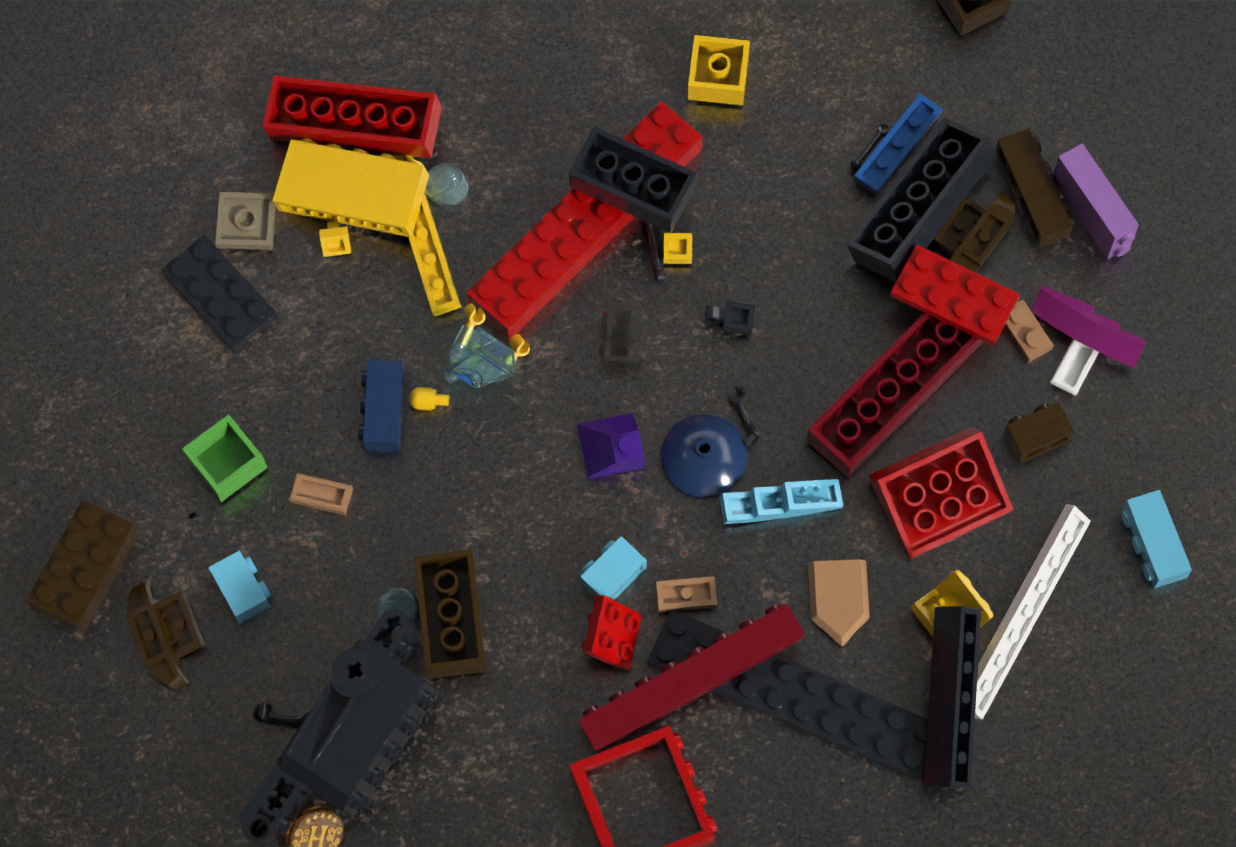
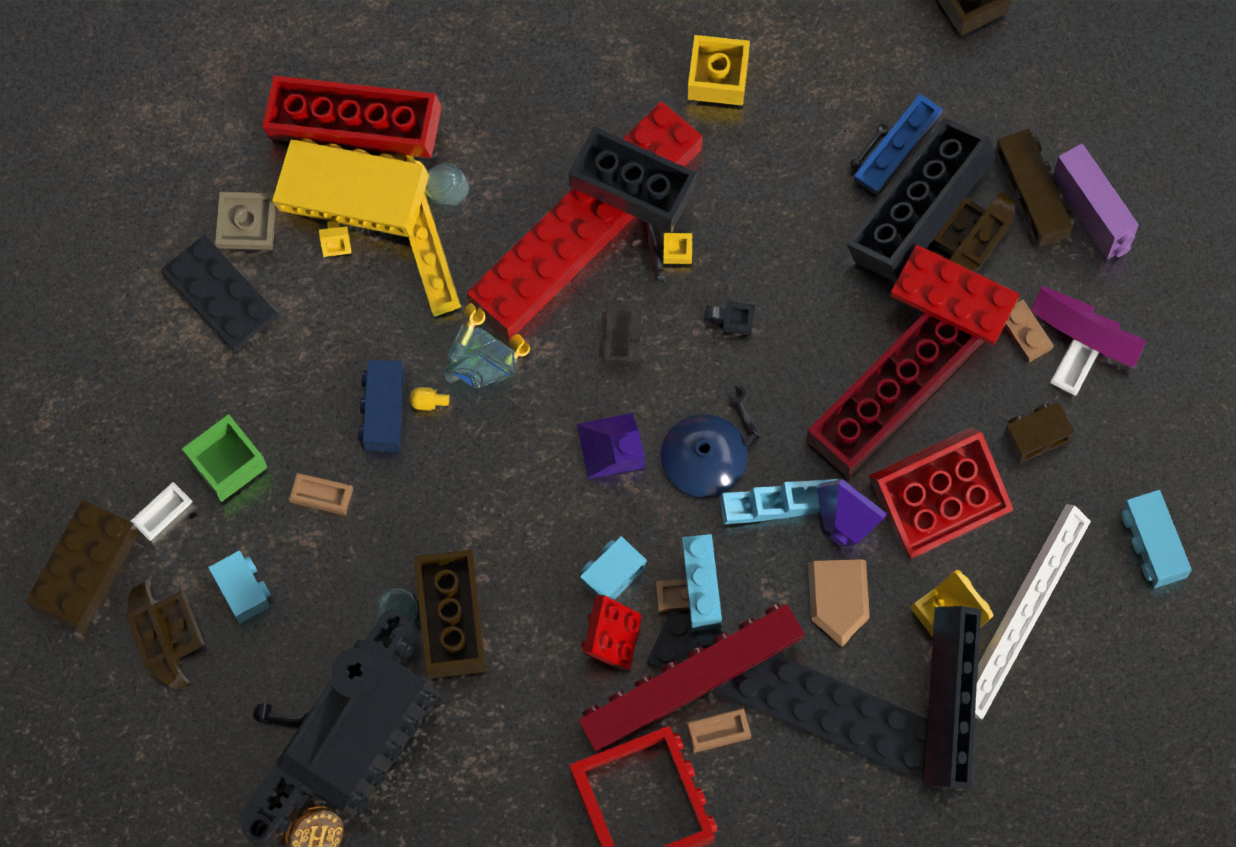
(161, 511): none -> white tile
(701, 583): none -> medium azure brick
(718, 730): none -> medium nougat tile
(847, 512): none -> dark purple slope

